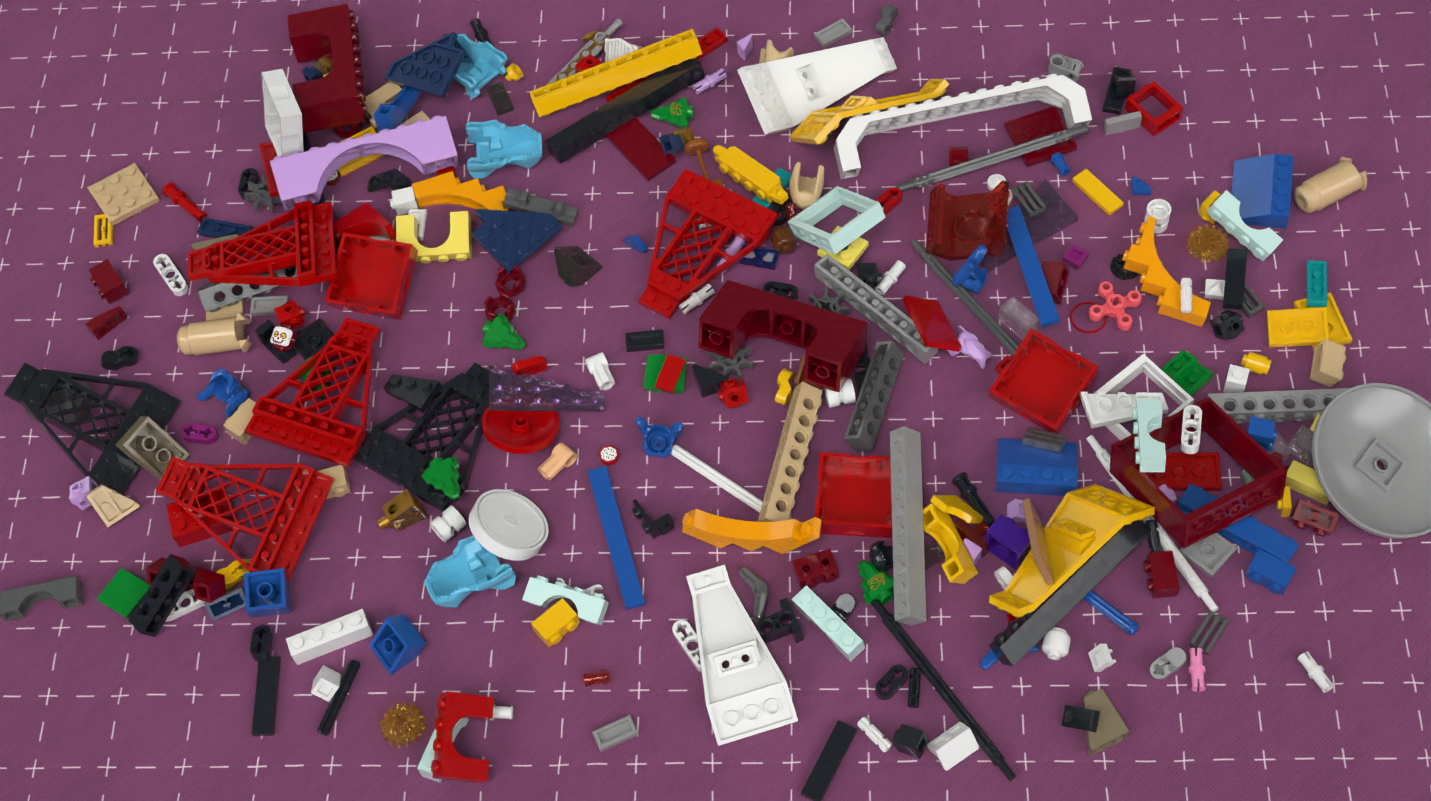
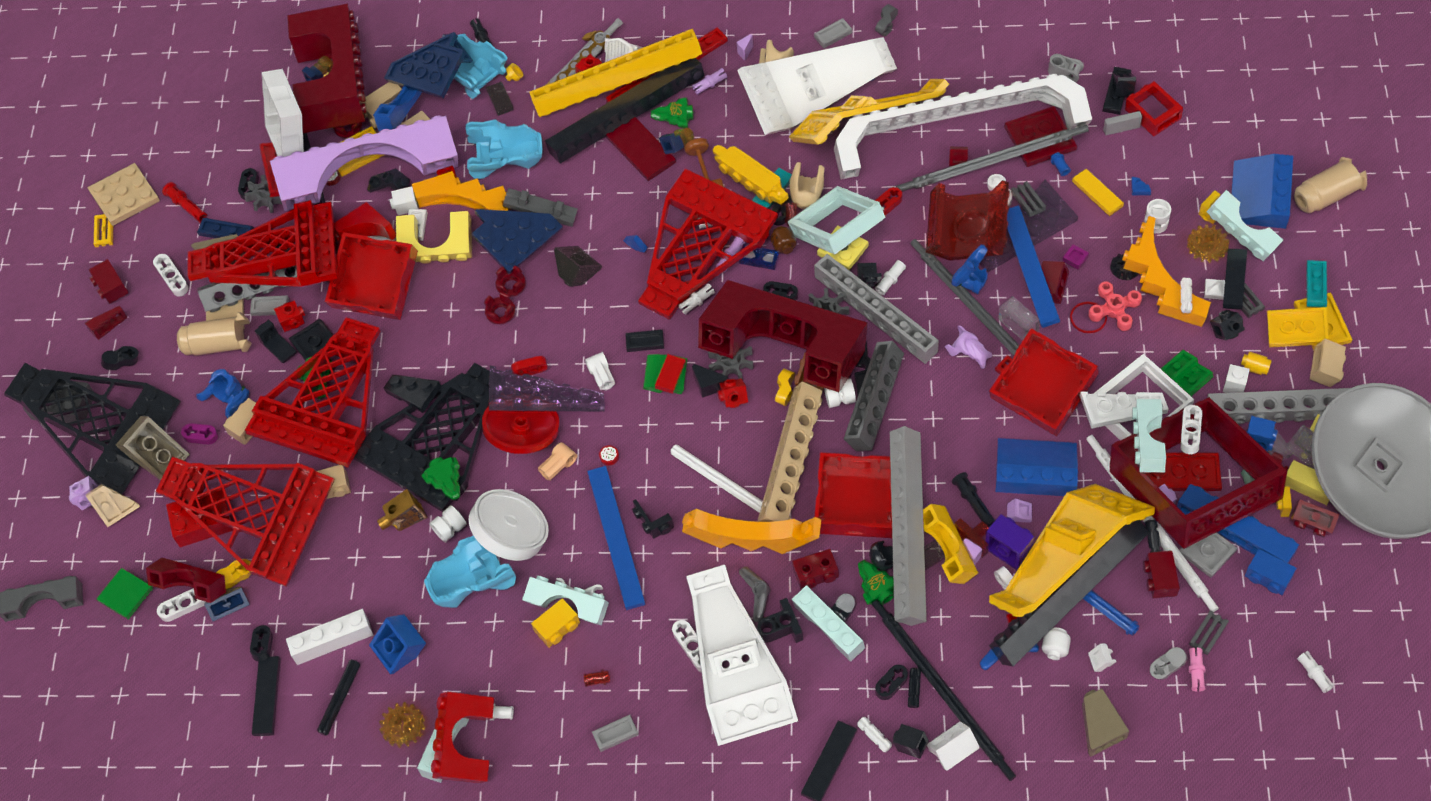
(162, 595): black brick -> none
(266, 593): blue slope -> none
(283, 338): head -> none
(326, 683): white panel -> none
(501, 334): green rock -> none
(657, 434): blue hair -> none
(931, 323): red tile -> none
(956, 506): yellow tile -> none
(1038, 541): medium nougat tile -> none
(1044, 439): flat silver tile -> none
(1080, 718): black tile -> none

